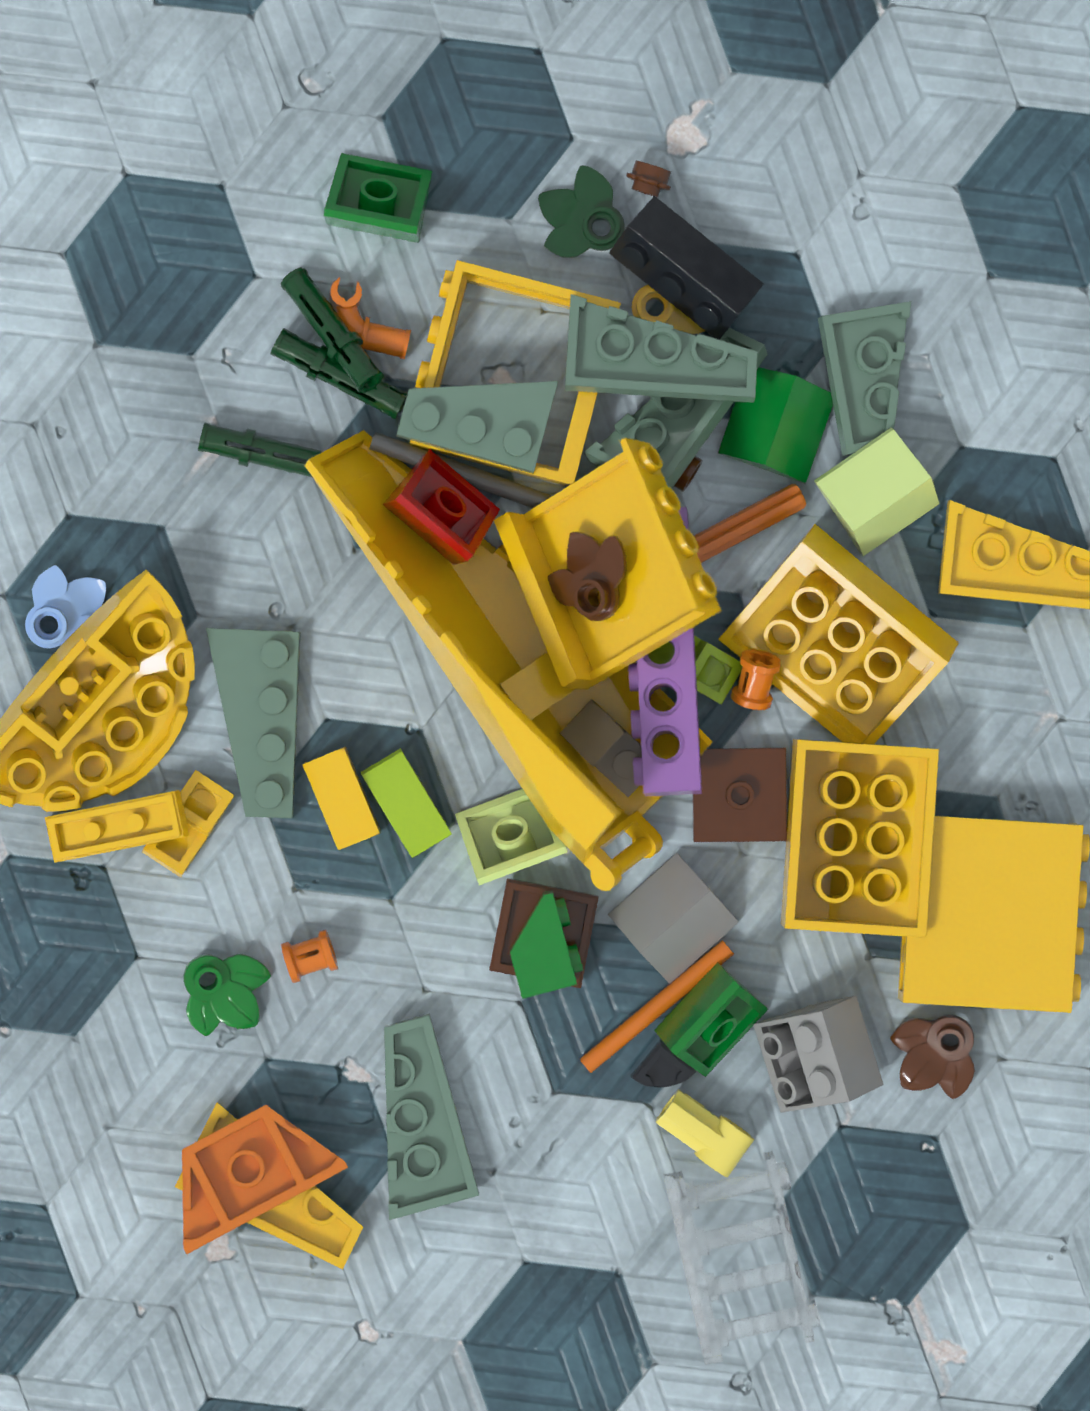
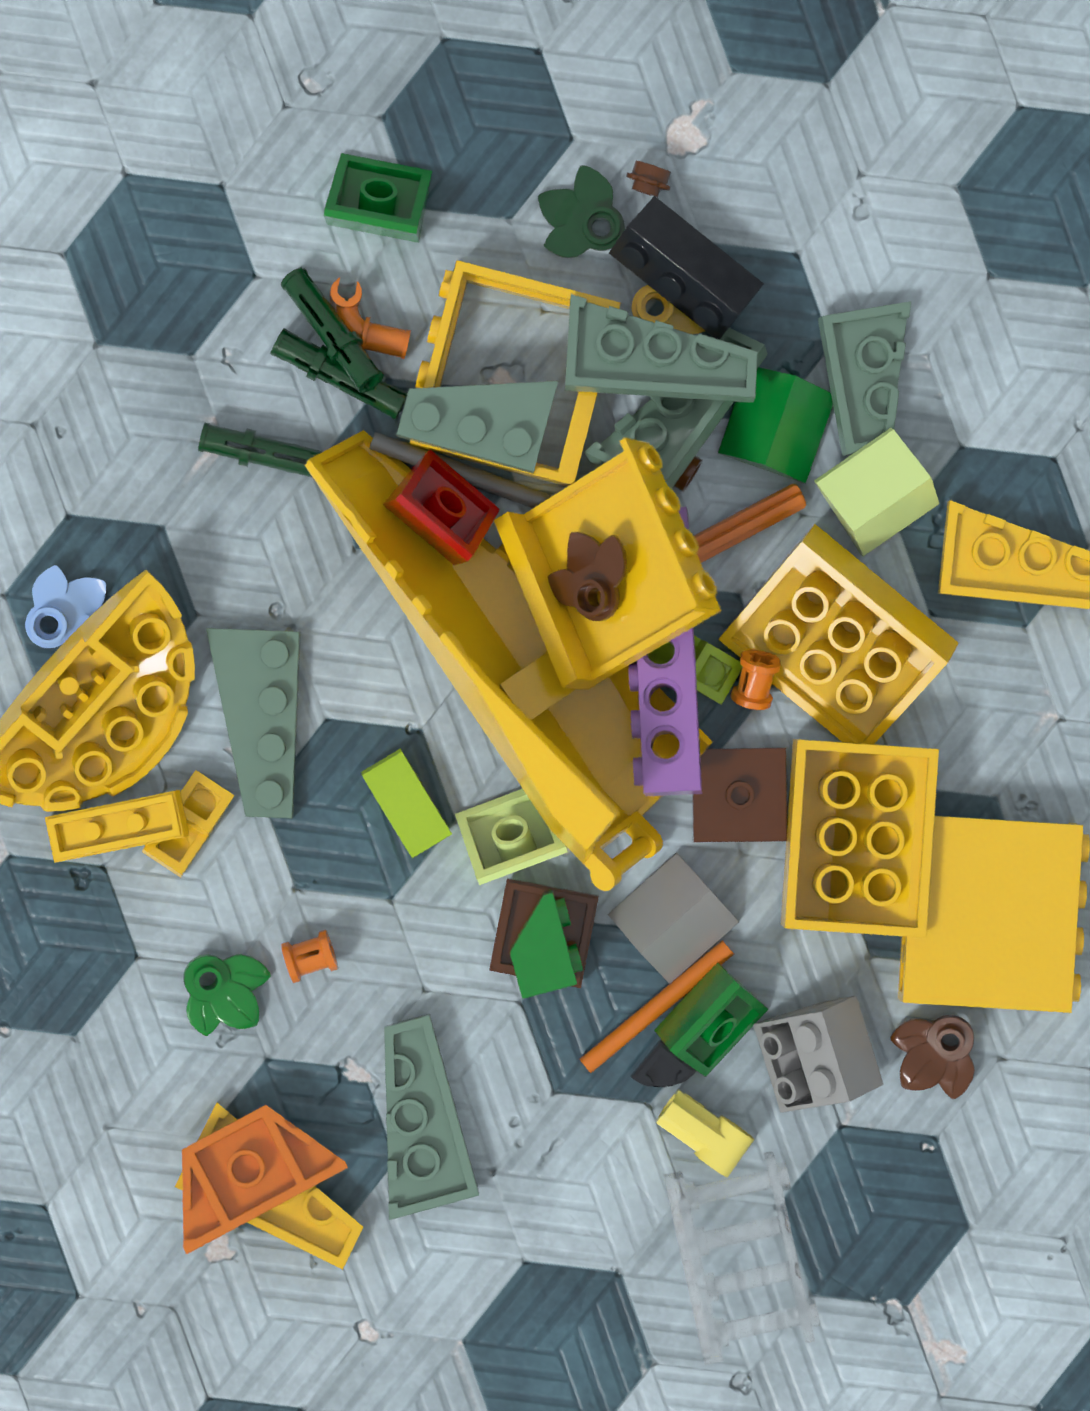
(341, 798): yellow slope -> none
(604, 745): dark tan slope -> none

